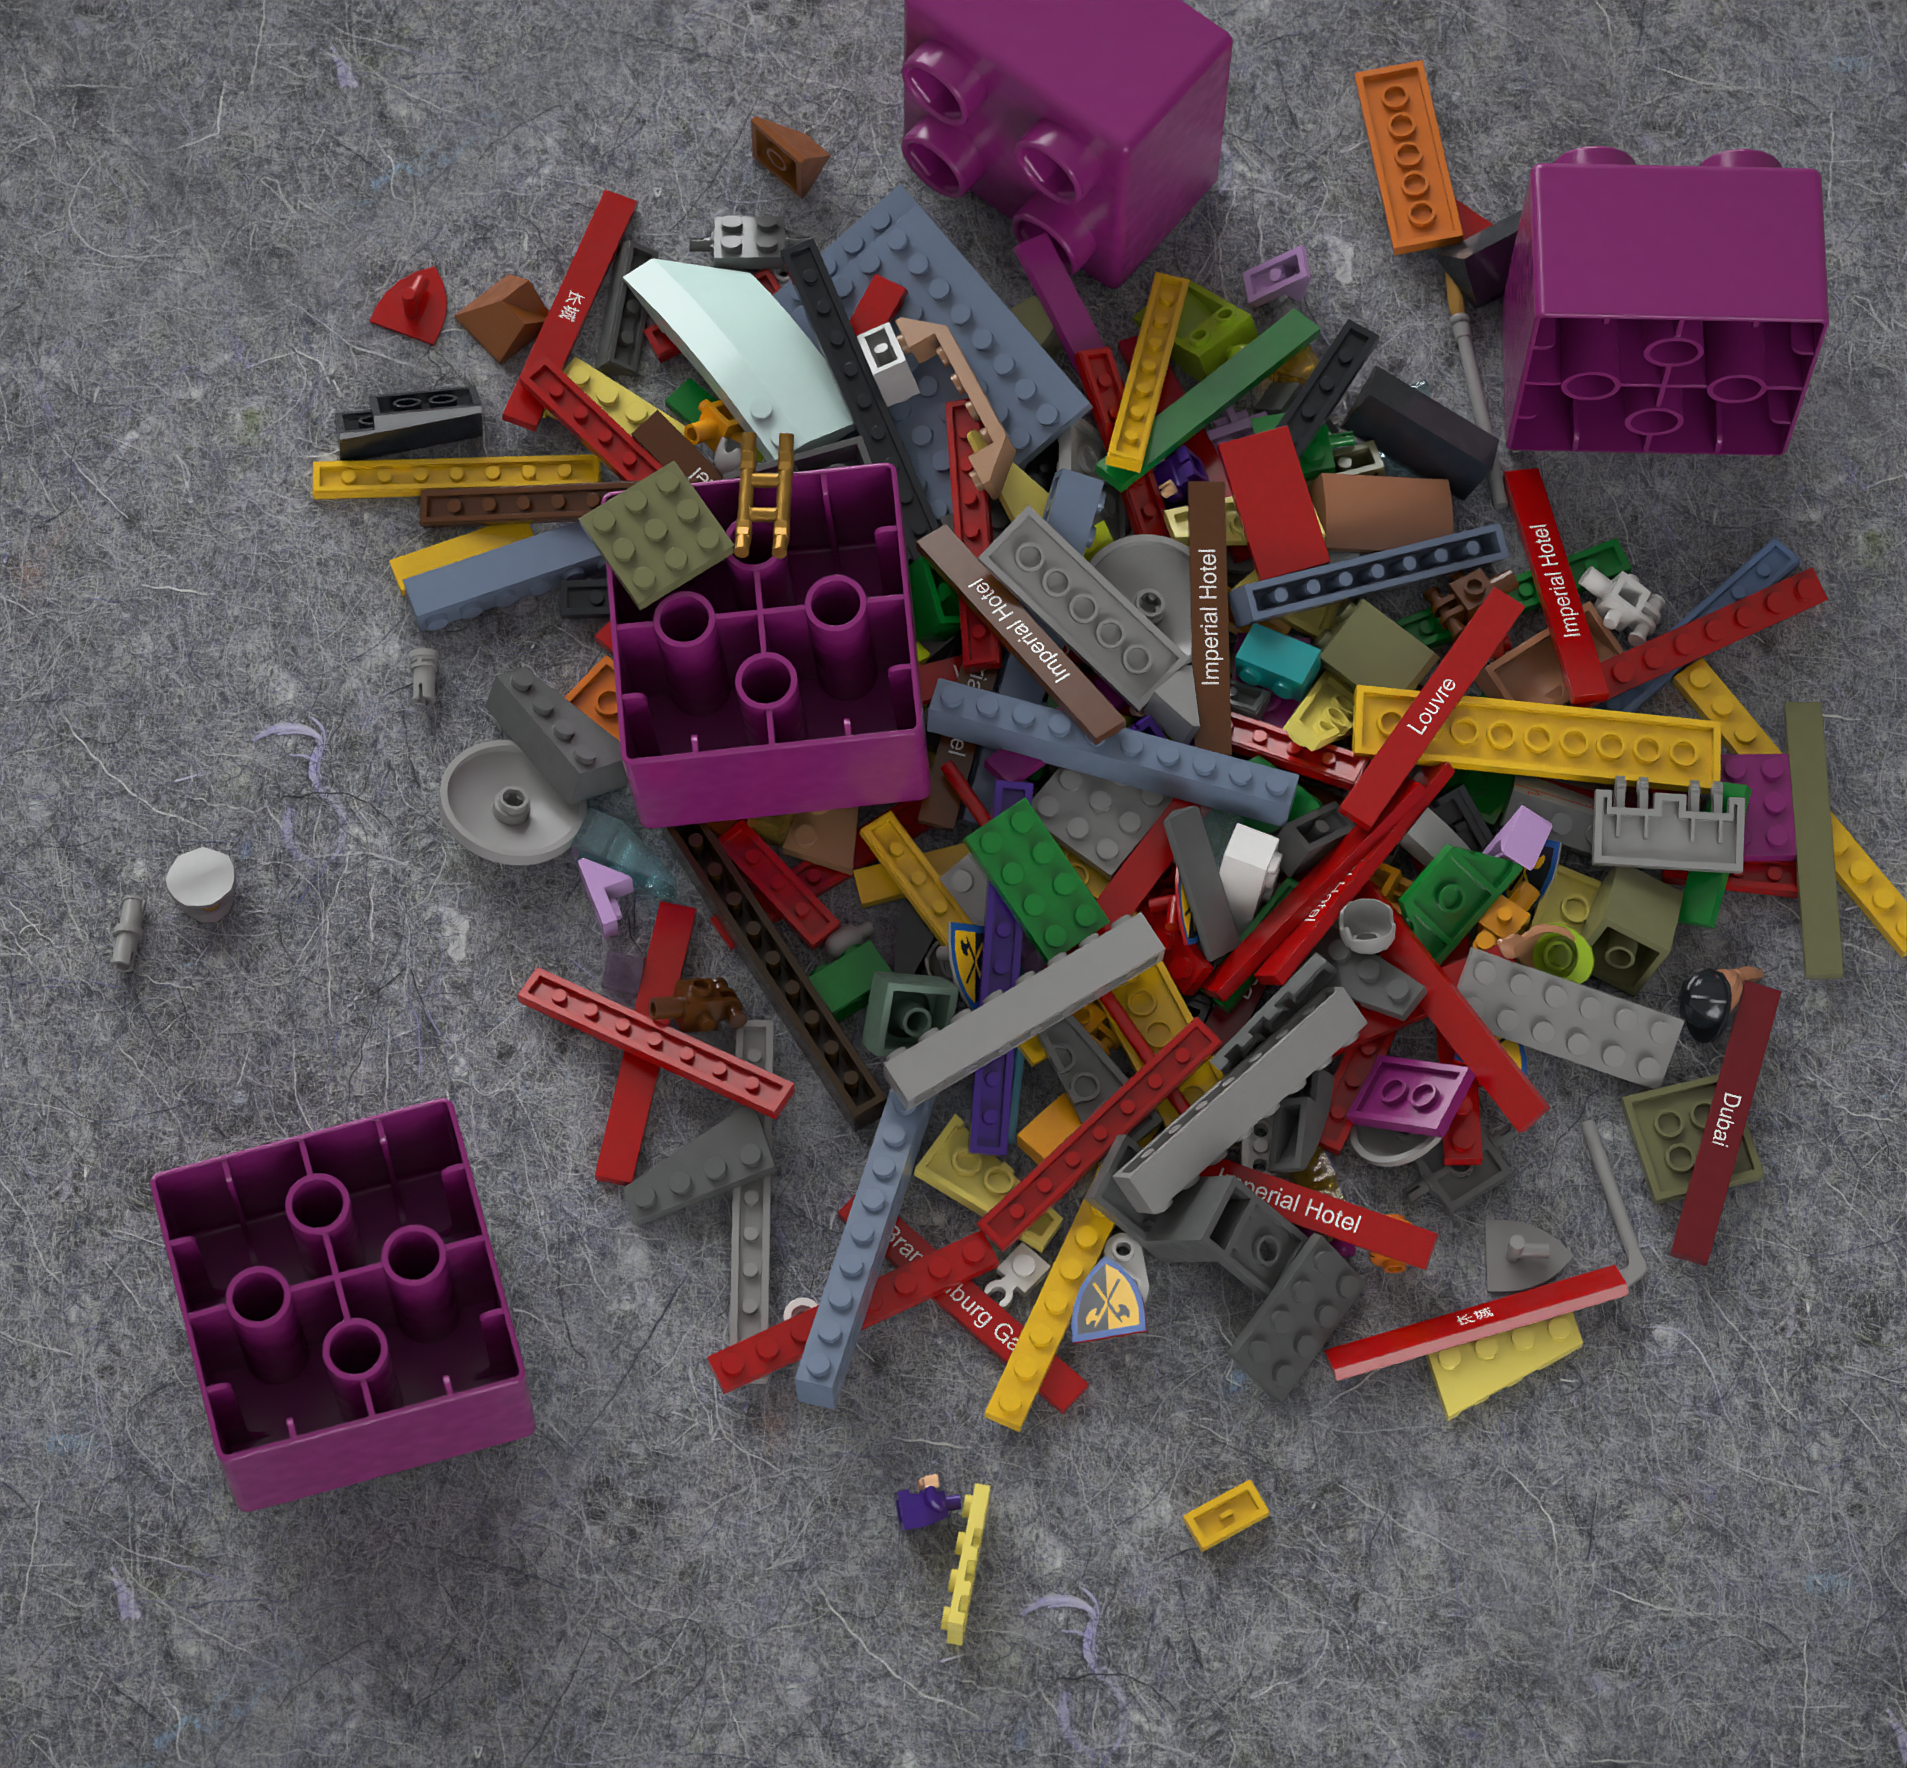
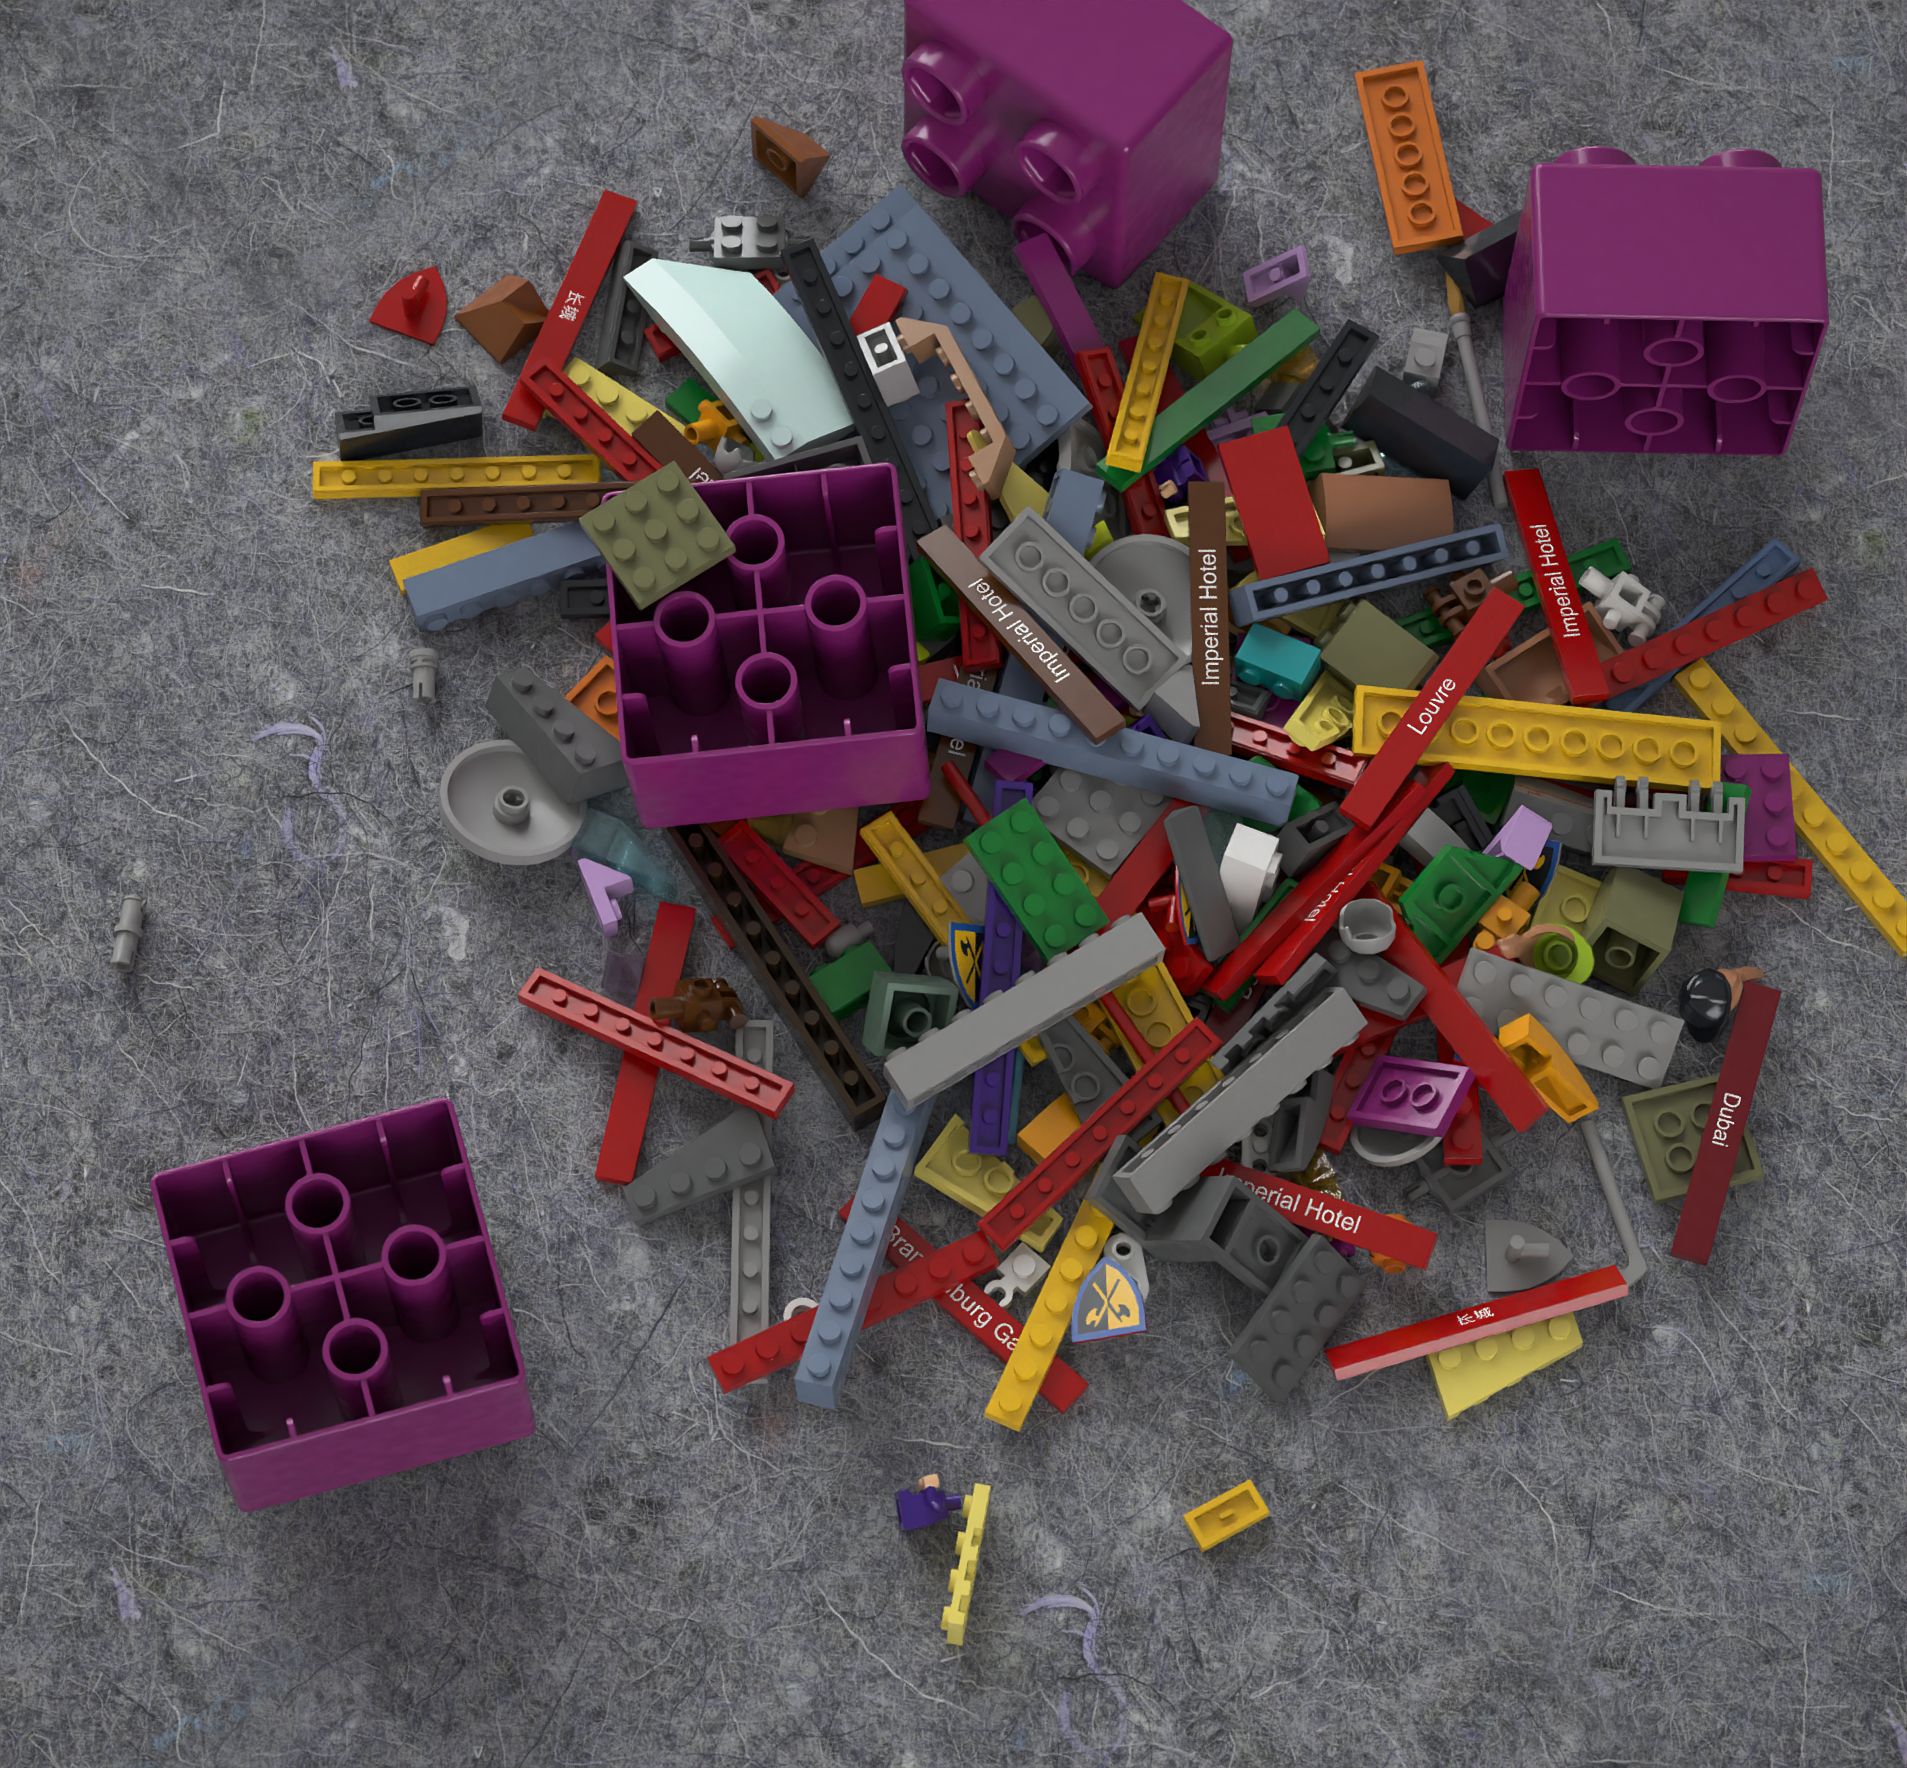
(202, 884): light grey hat -> none
(749, 480): pearl gold piece -> none
(1425, 358): none -> light grey slope
(1548, 1068): none -> light orange slope
(1813, 841): olive tile -> none

